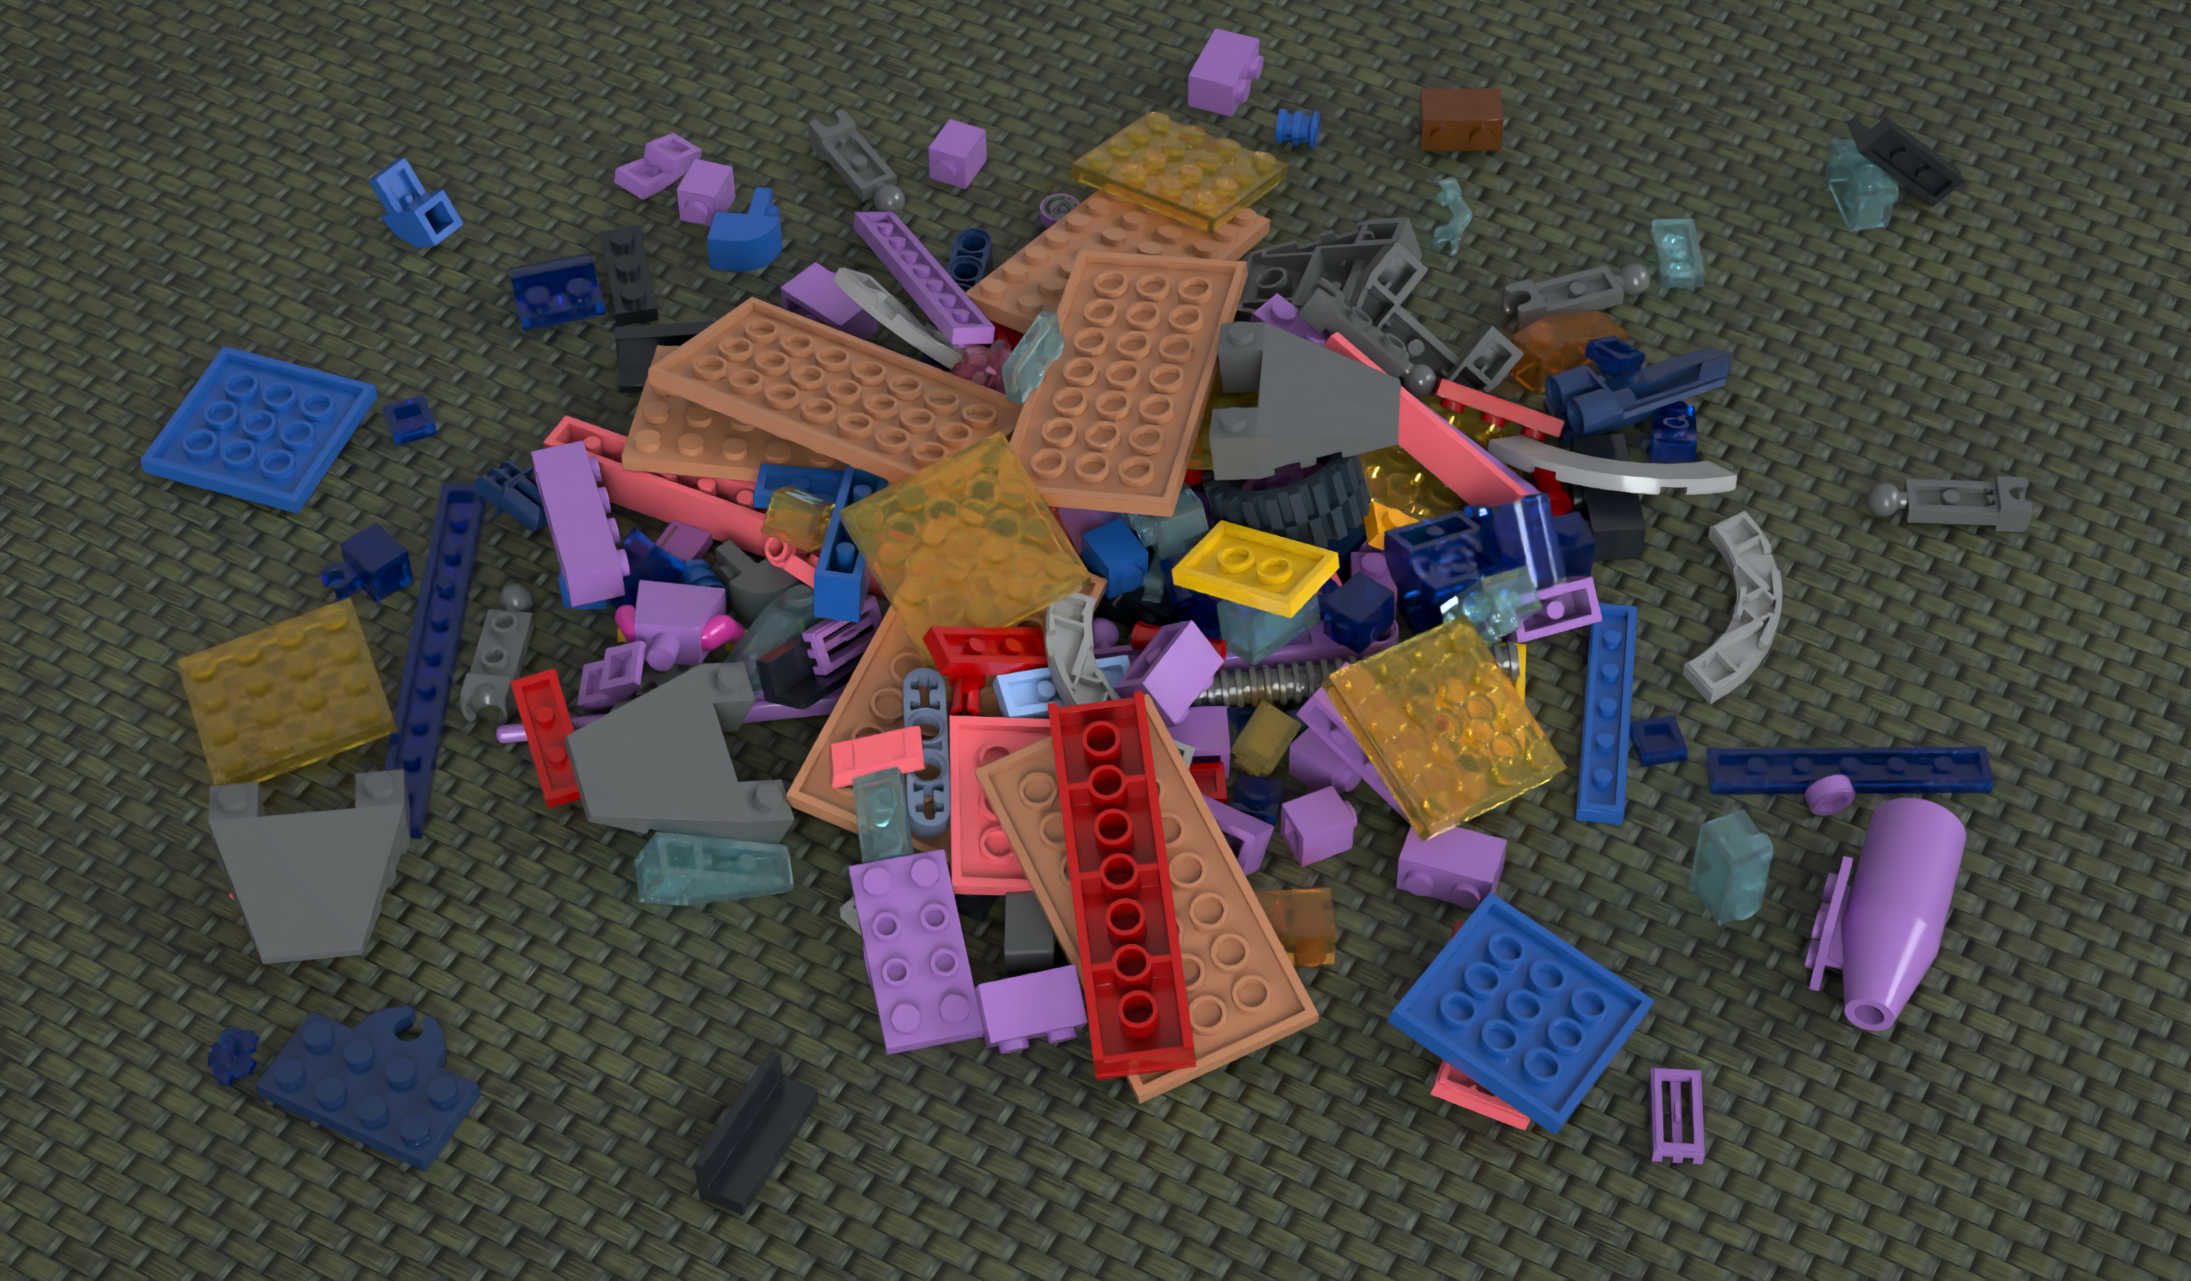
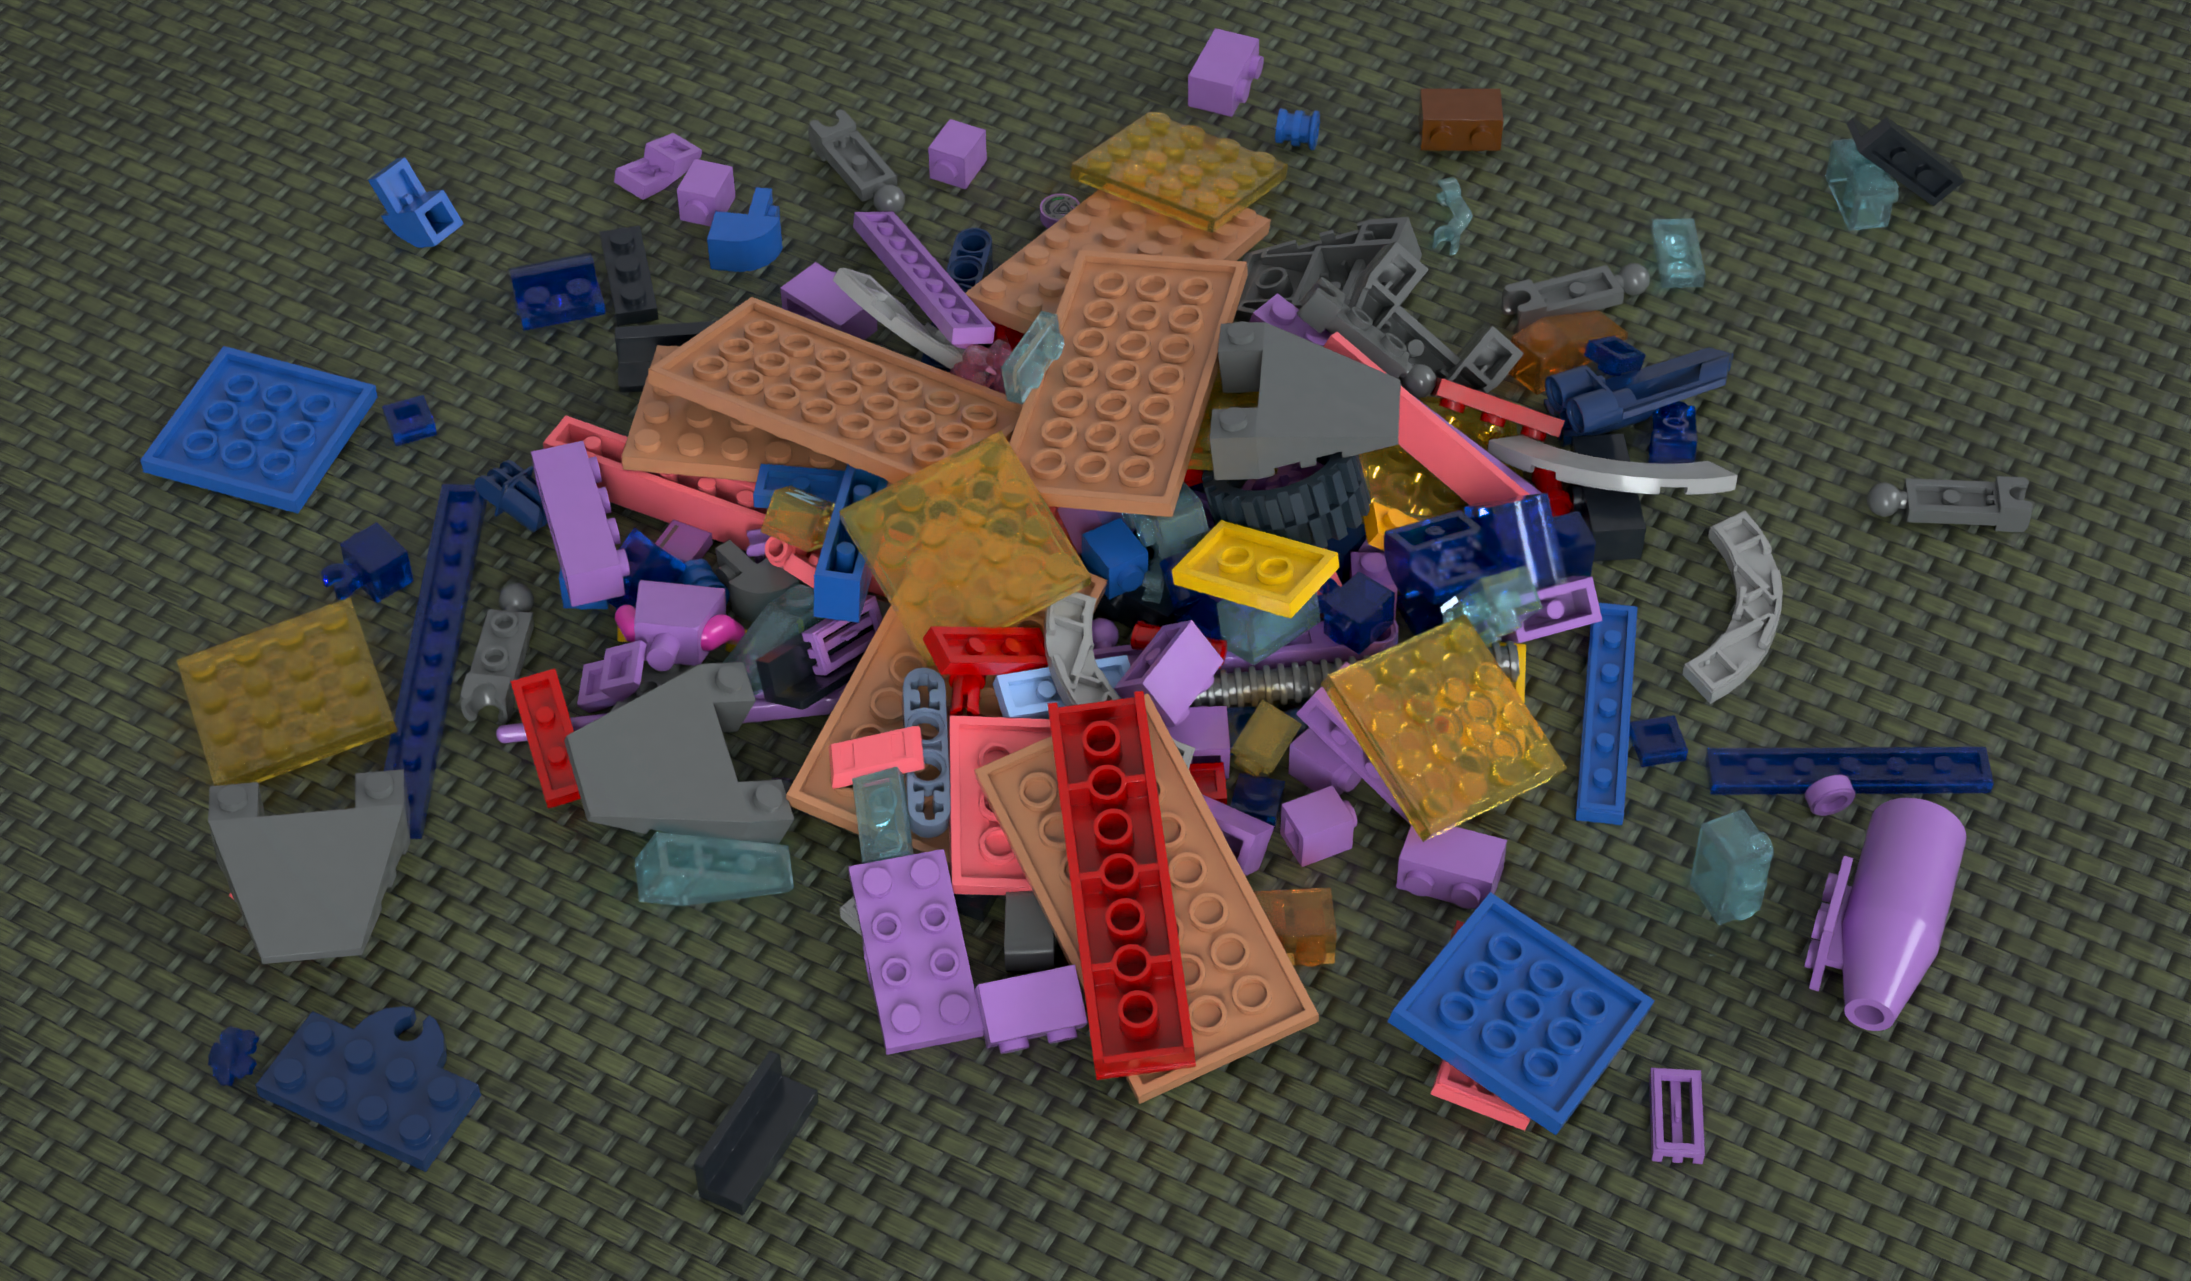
(757, 544): none -> medium lavender hand

